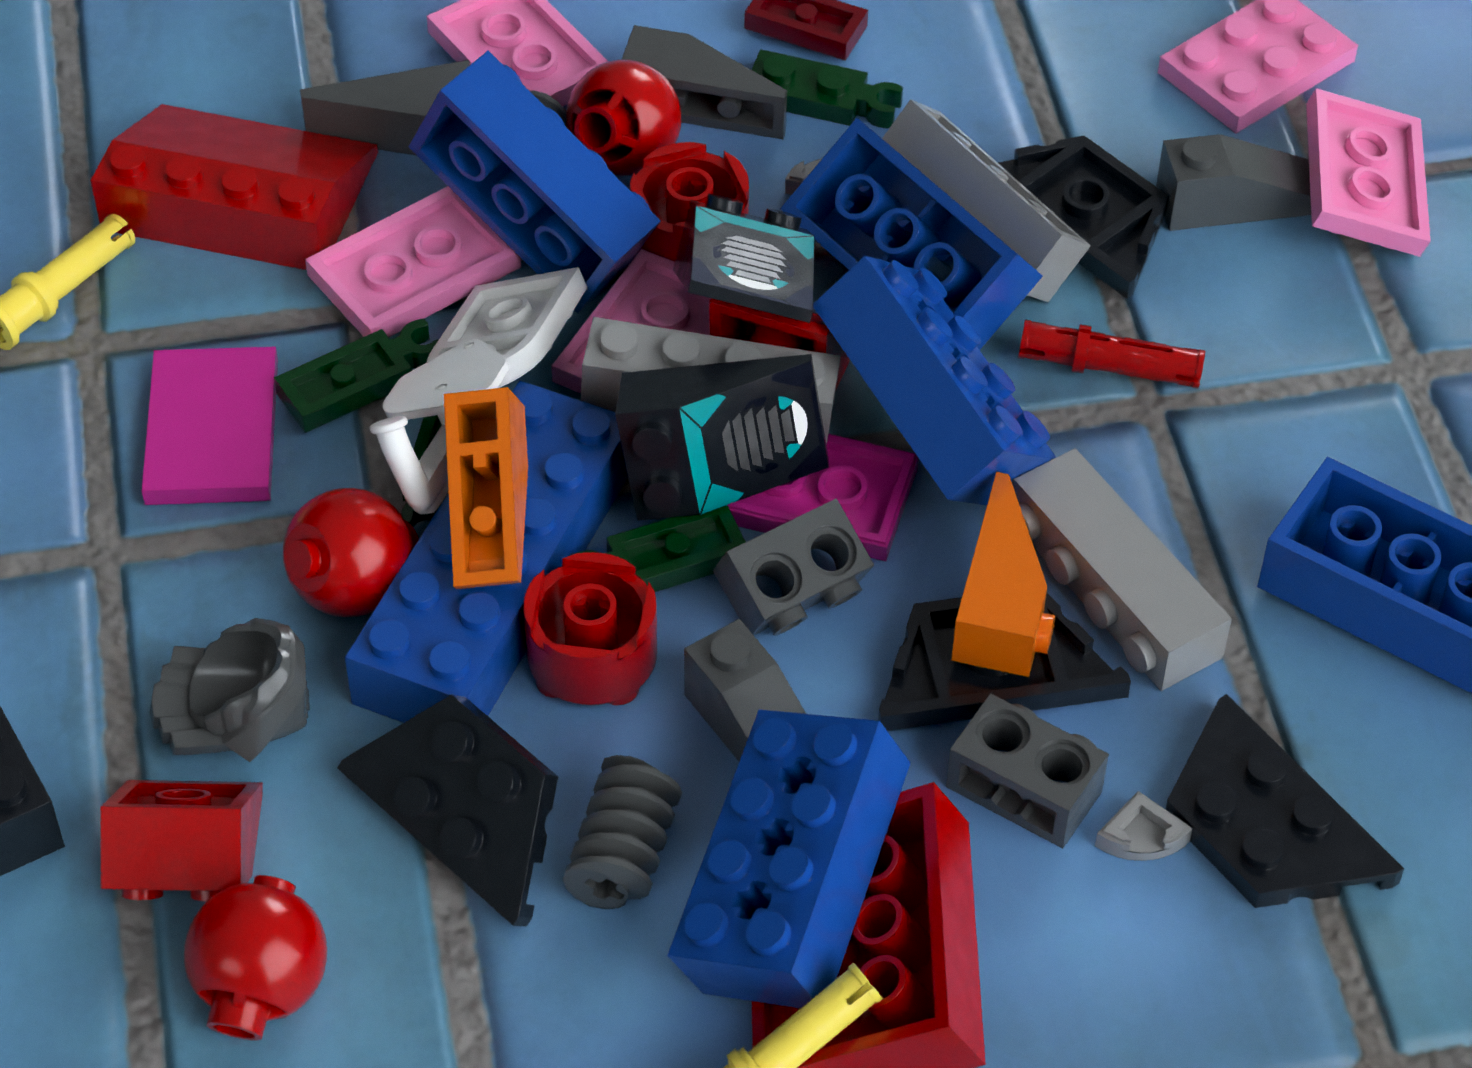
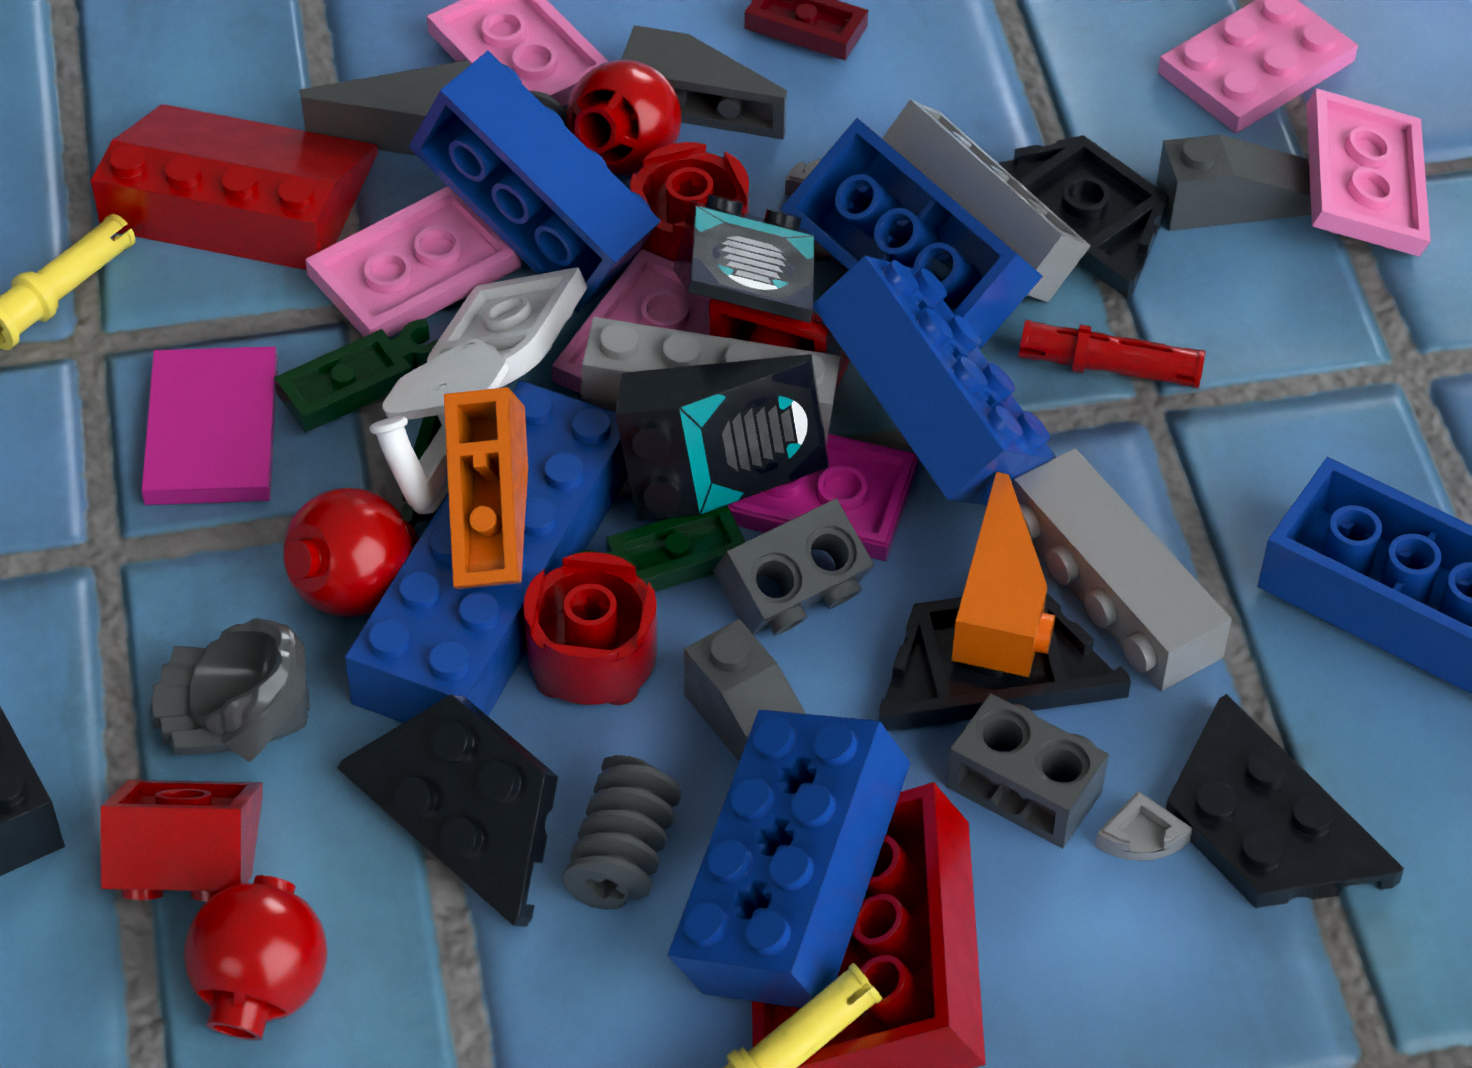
(830, 90): dark green plate -> none

